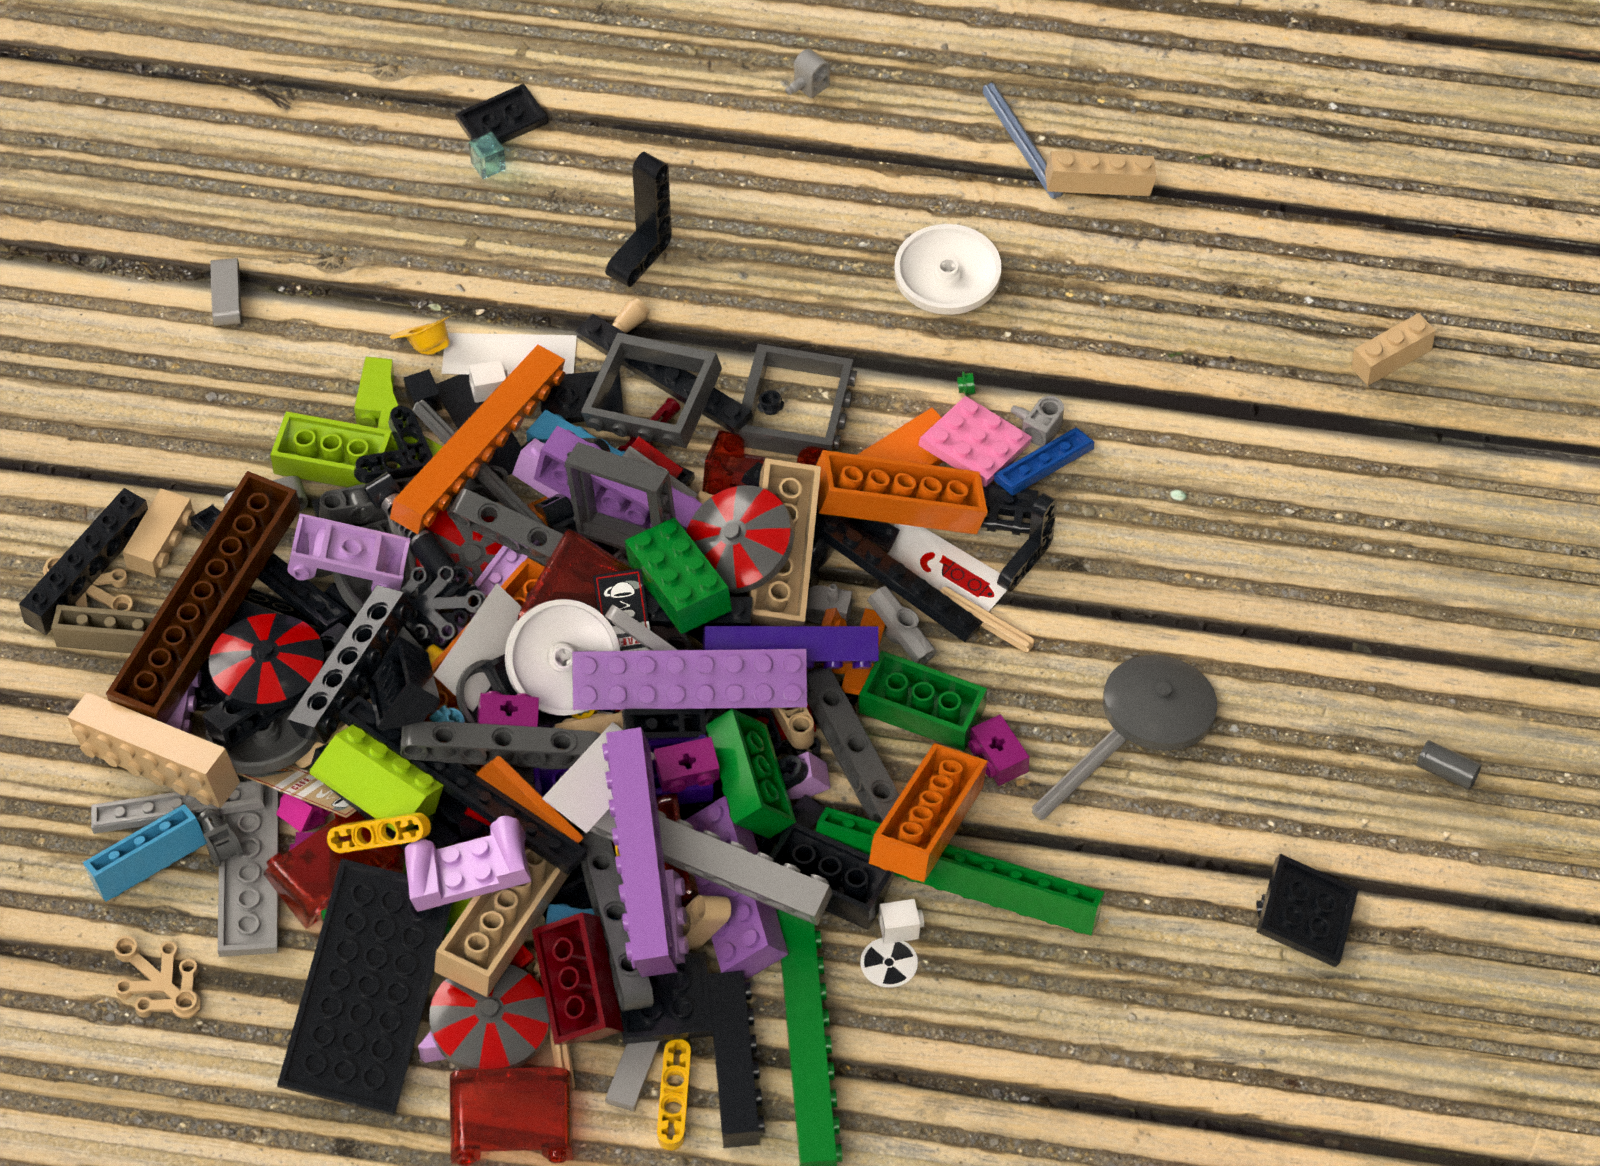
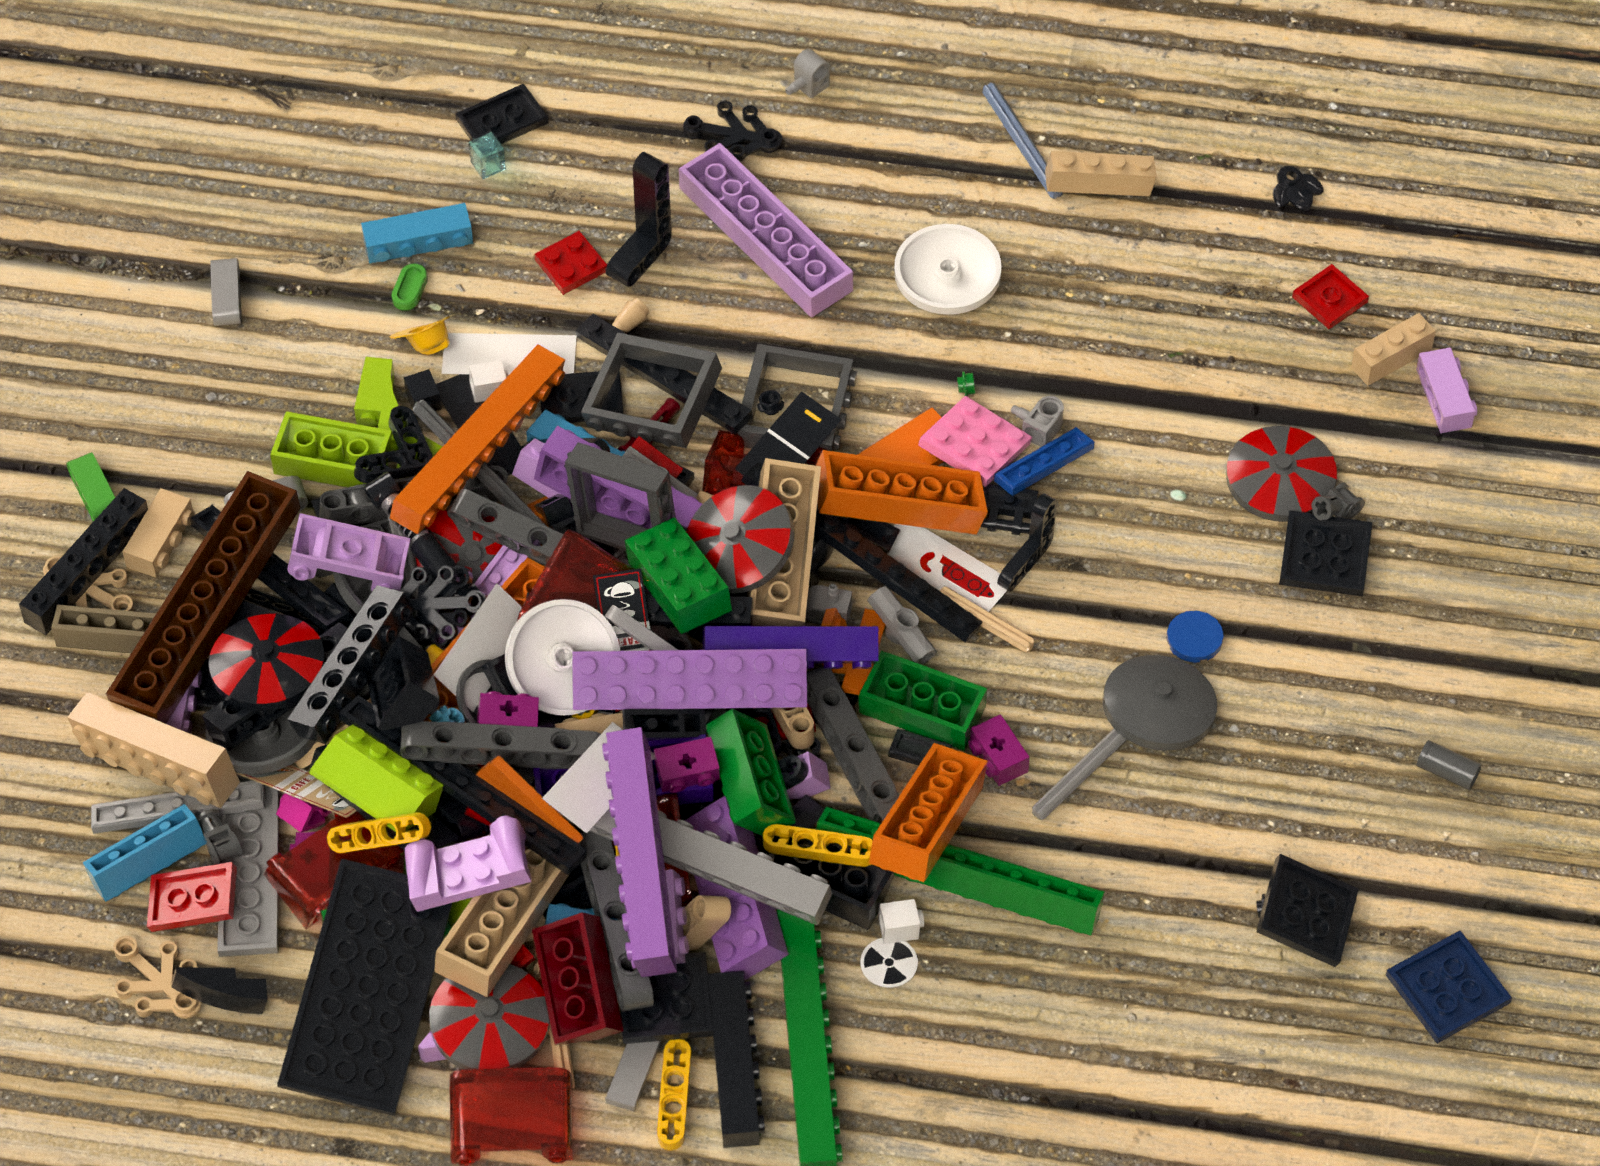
(90, 484): none -> bright green beam
(192, 897): none -> plate
(221, 989): none -> black slope
(409, 287): none -> bright green tile
(417, 233): none -> dark azure brick
(570, 262): none -> red plate
(763, 139): none -> black plant
(766, 230): none -> lavender brick
(793, 434): none -> black sticker
(818, 850): none -> yellow beam
(912, 747): none -> black tile
(1194, 636): none -> blue tile
(1279, 471): none -> dish
(1297, 191): none -> black plate
(1325, 553): none -> black plate
(1330, 296): none -> red plate
(1338, 502): none -> dark grey connector
(1446, 390): none -> lavender brick
(1448, 986): none -> dark blue plate

